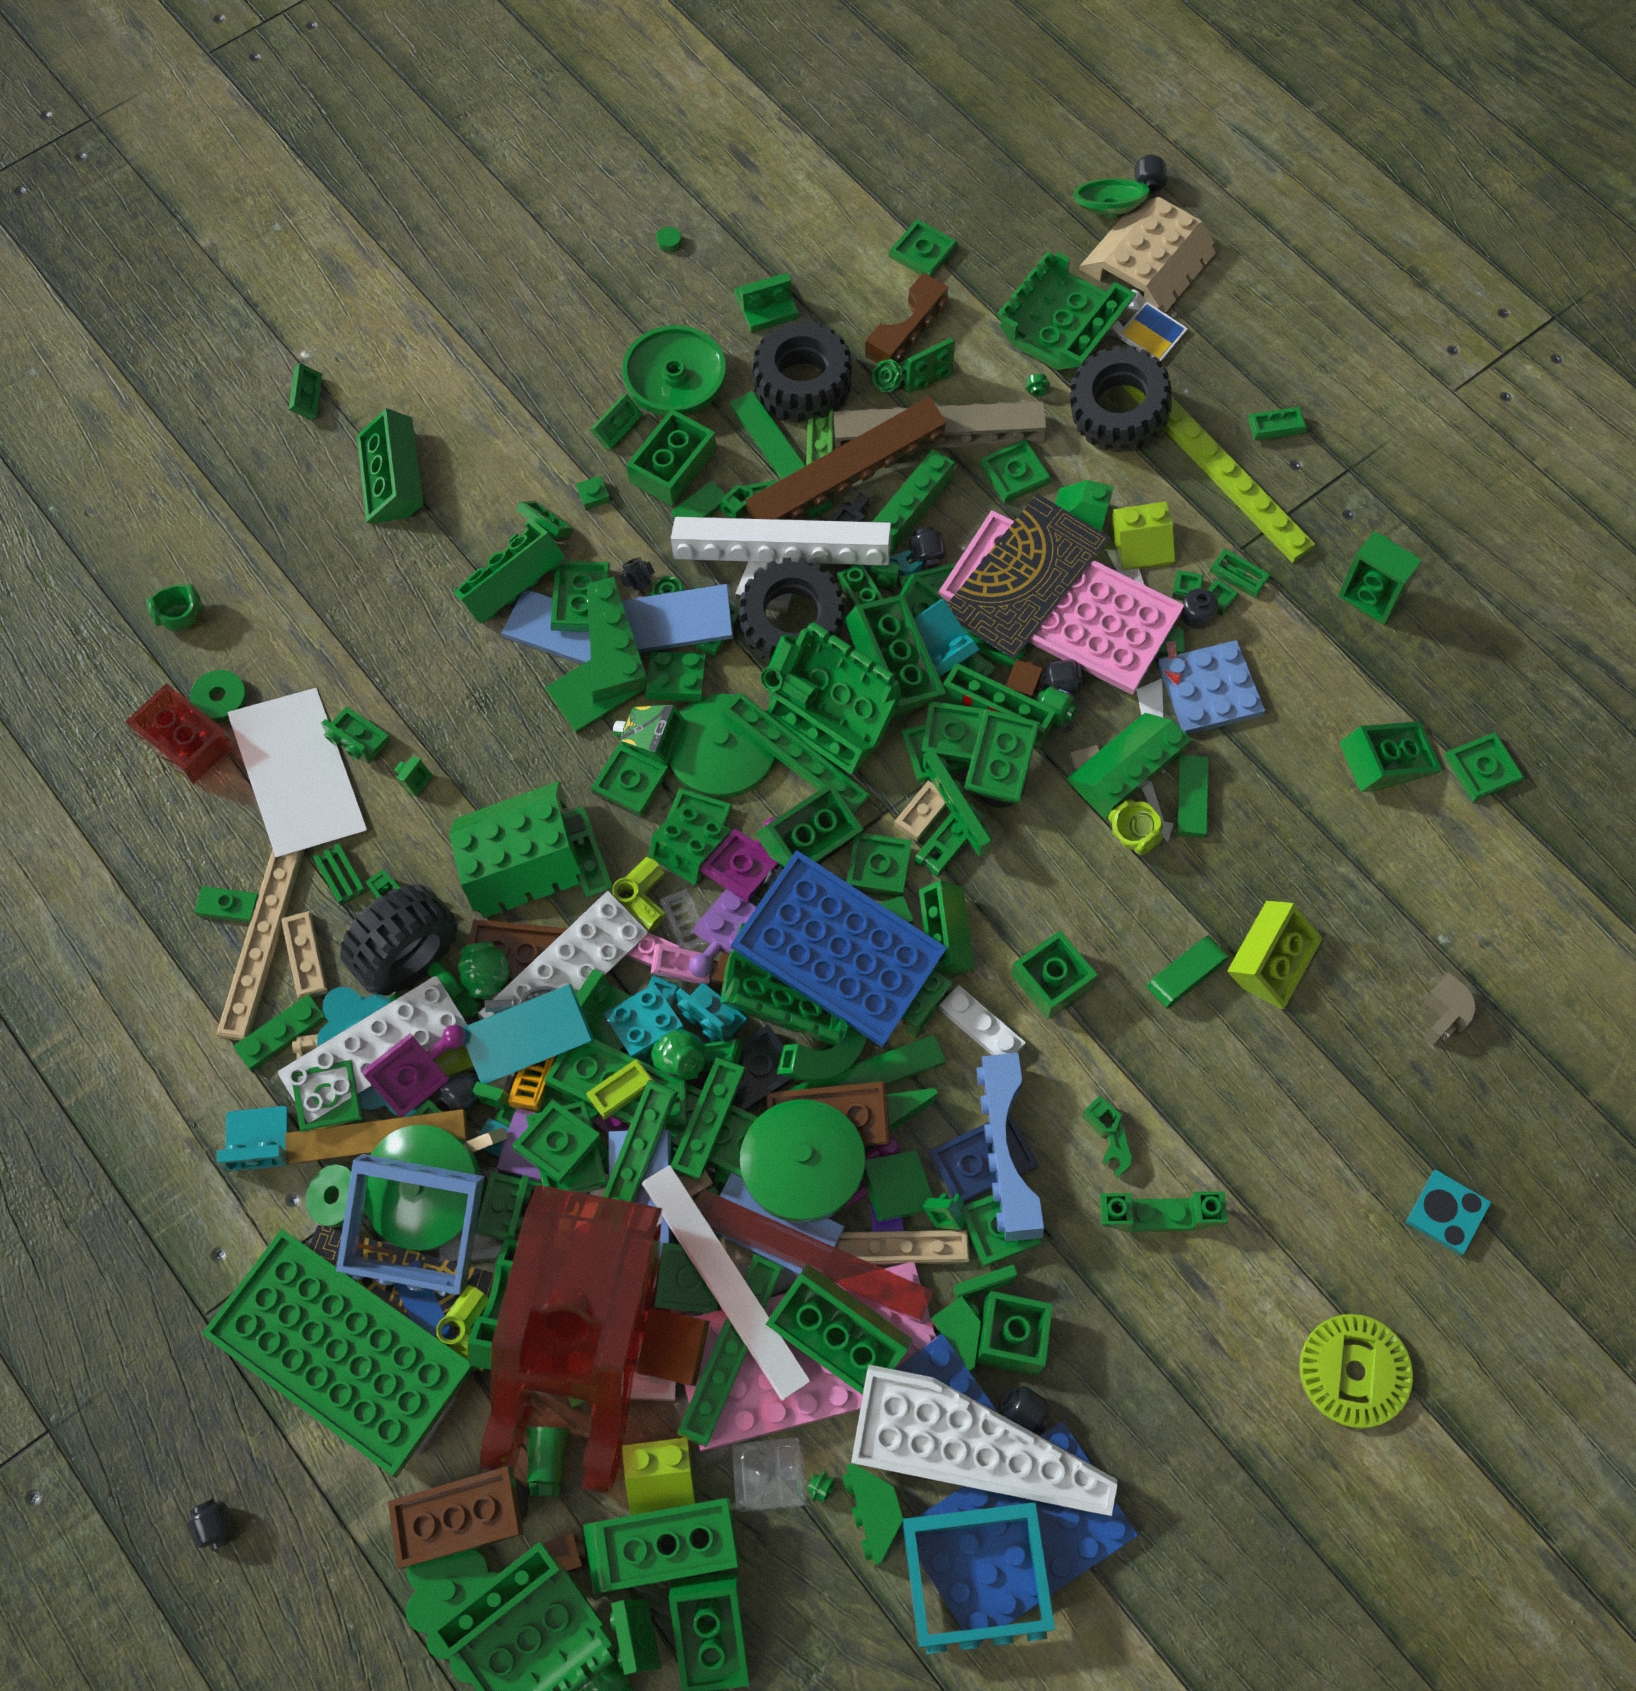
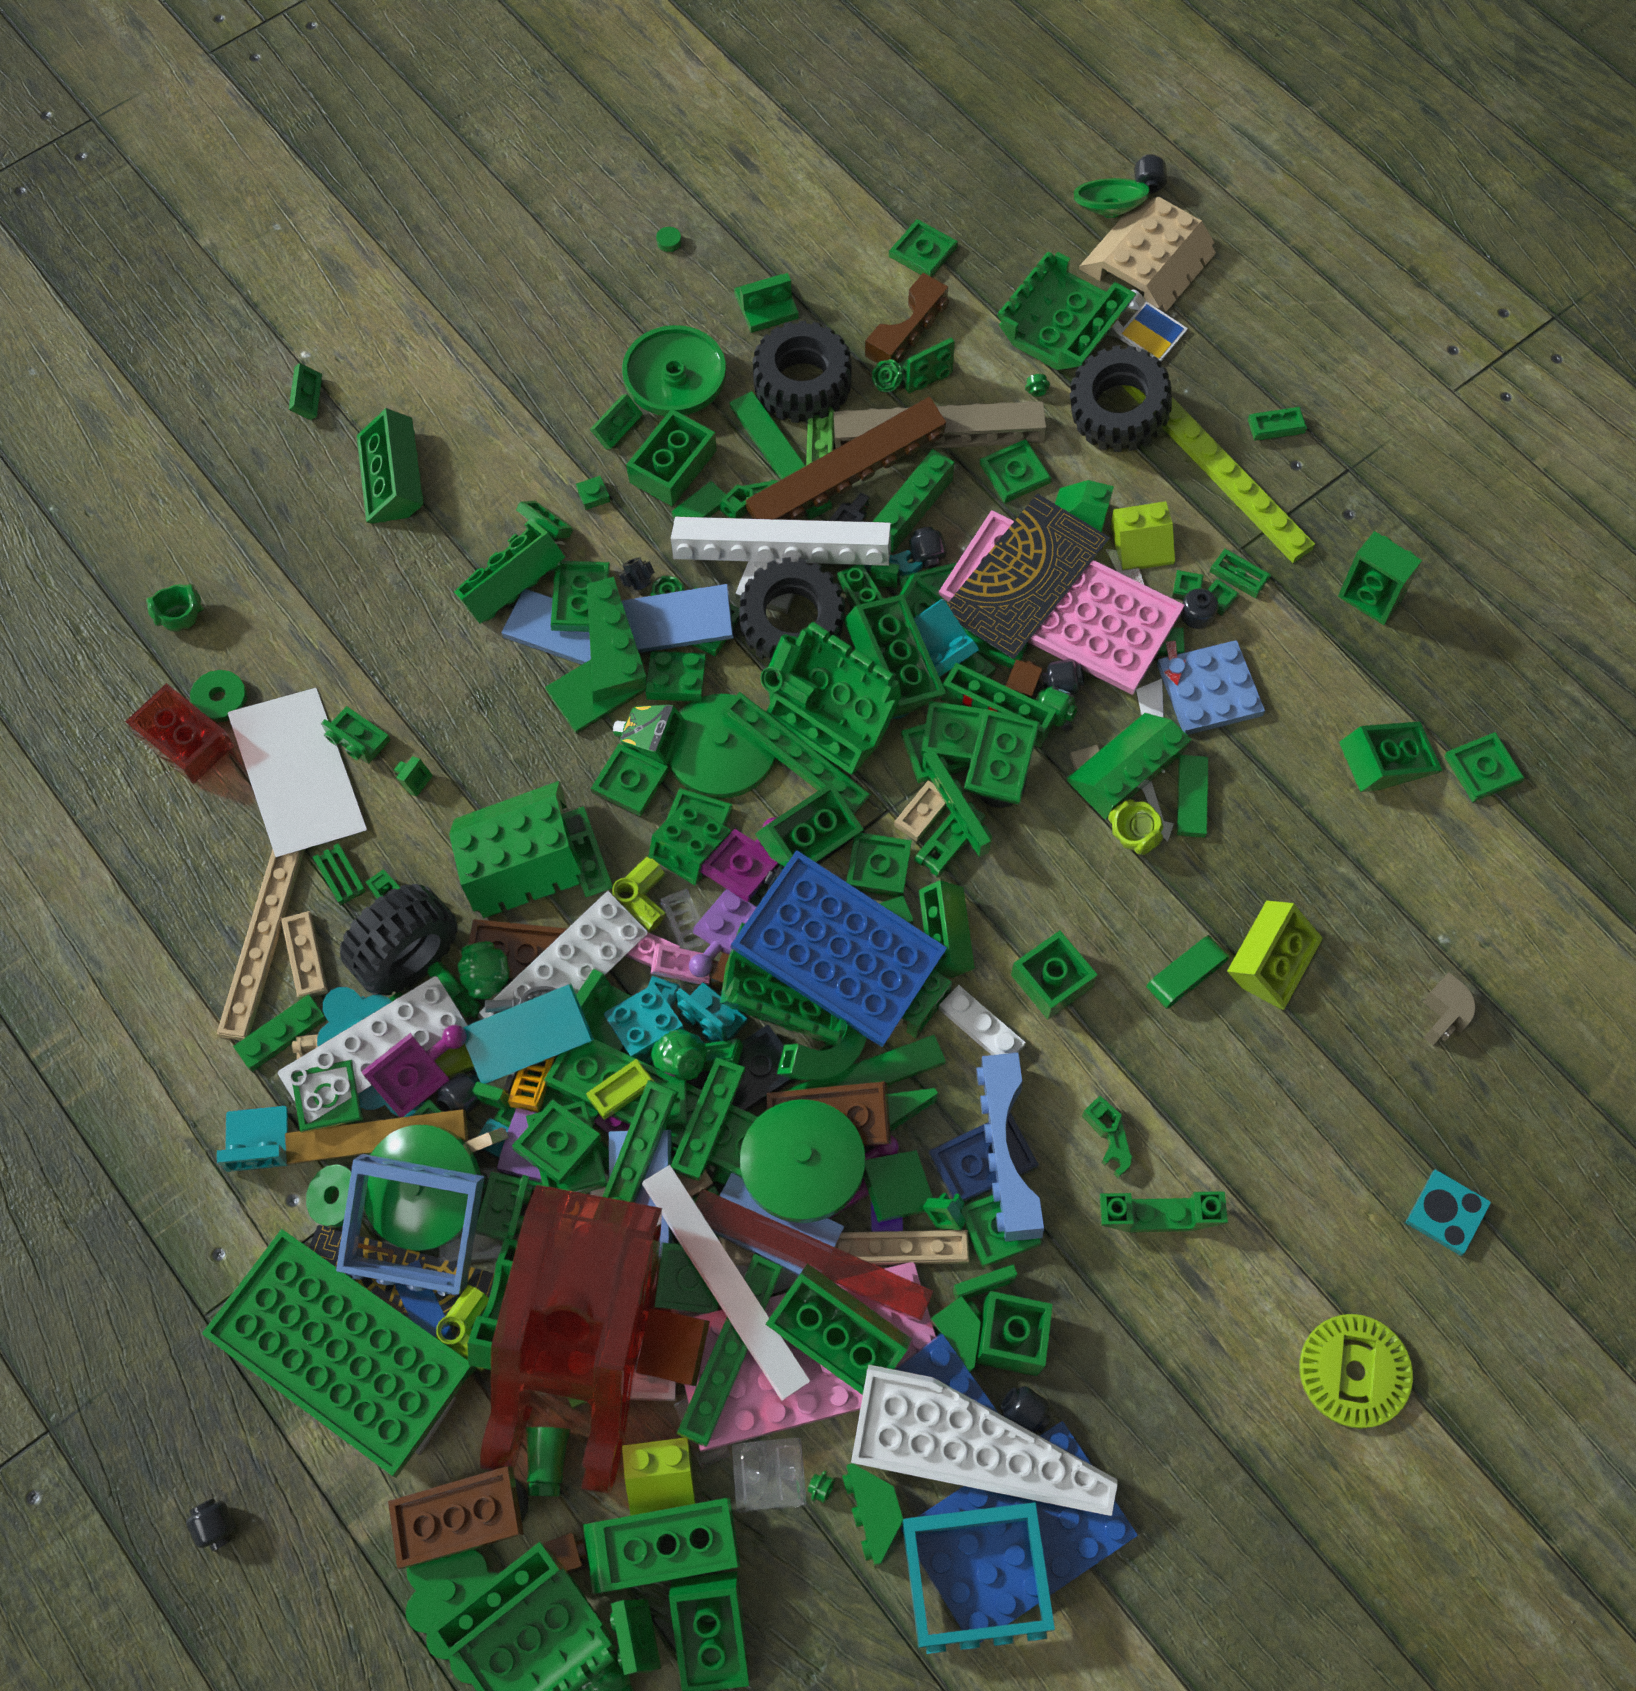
(226, 904): green plate -> none

